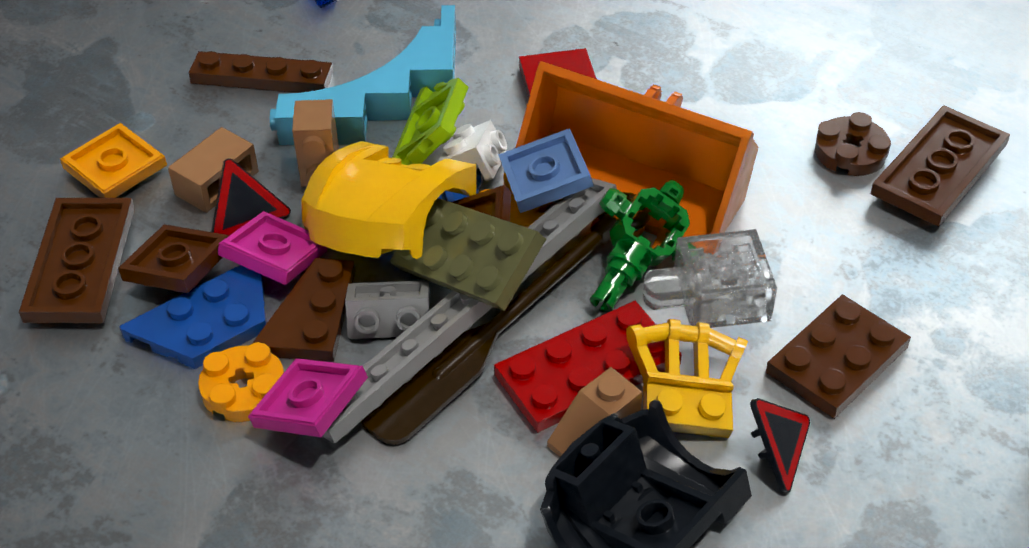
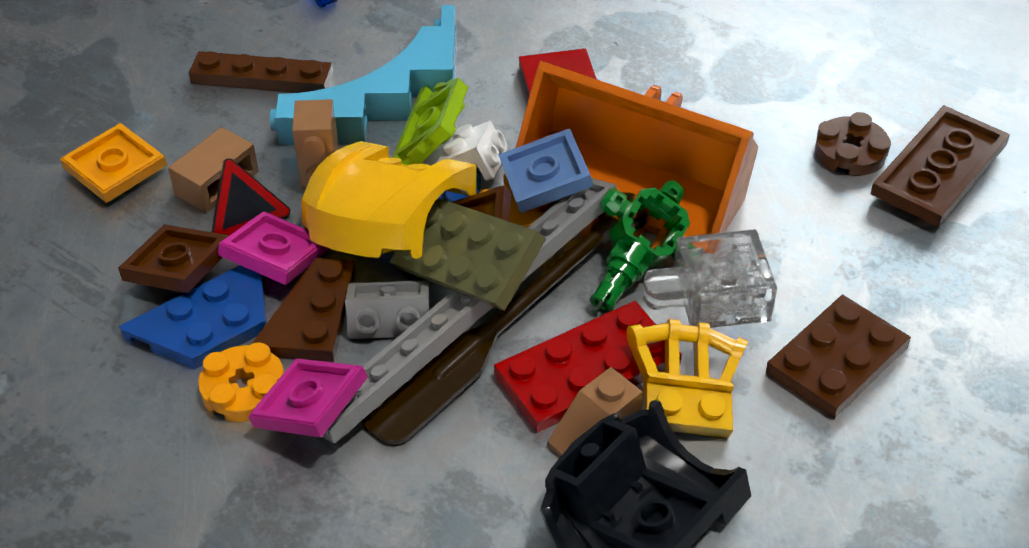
(77, 261): reddish brown plate -> none
(783, 438): piece -> none

